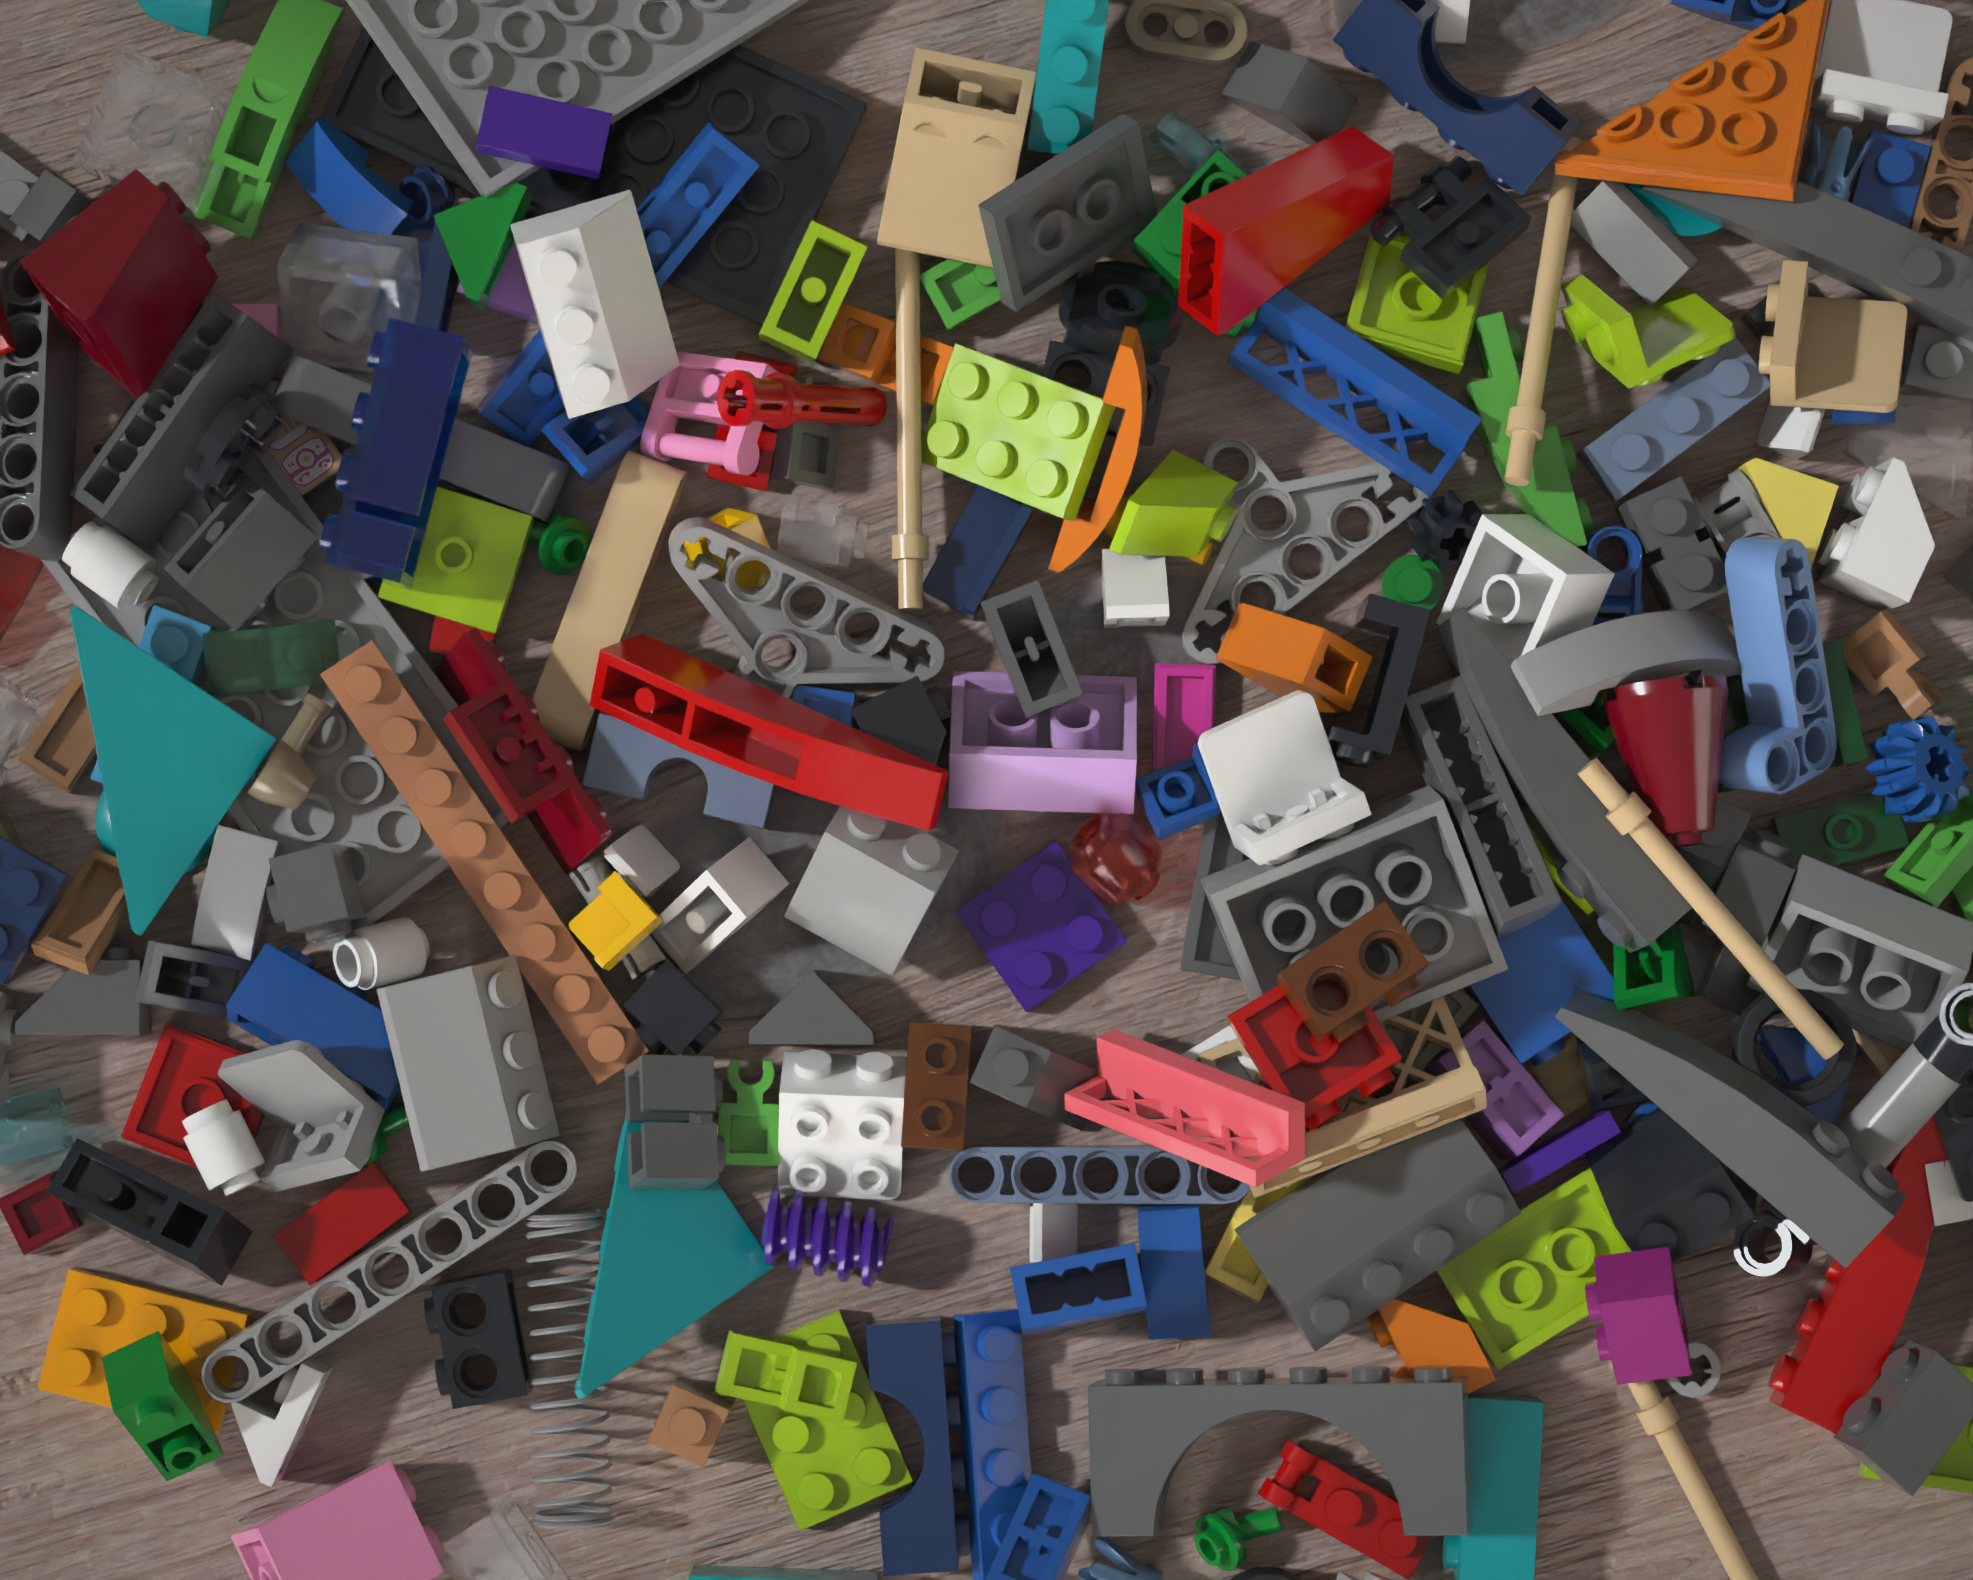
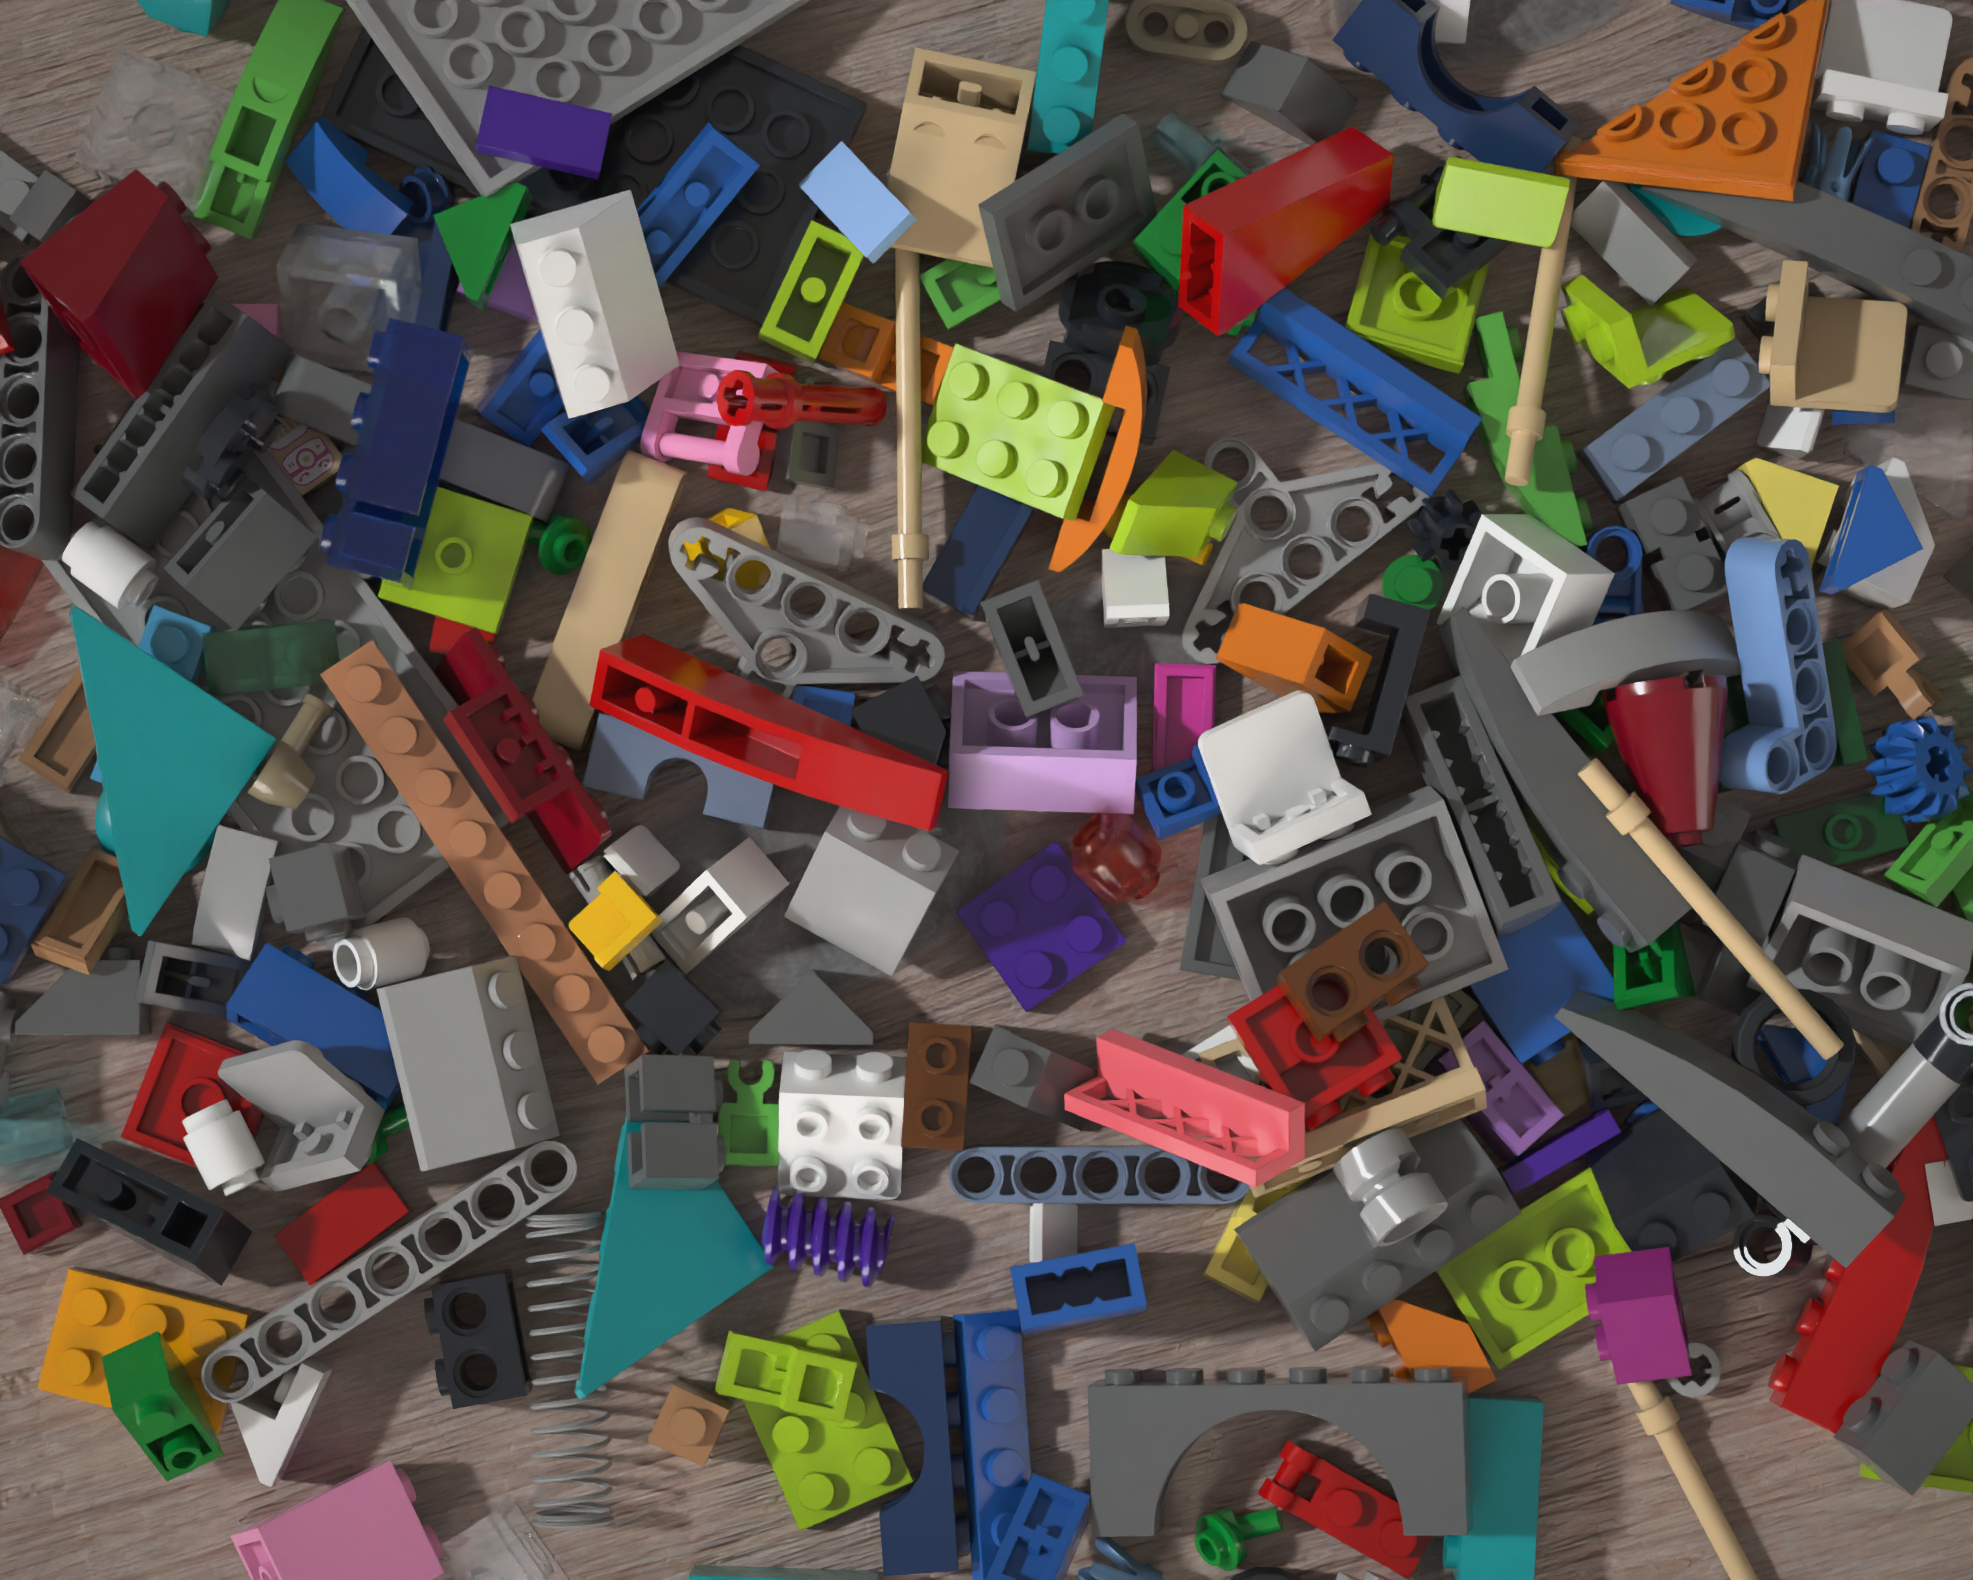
(857, 202): none -> light blue slope
(1174, 1271): blue slope -> none
(1393, 1191): none -> light grey wheel
(1500, 202): none -> lime slope
(1871, 533): none -> blue slope

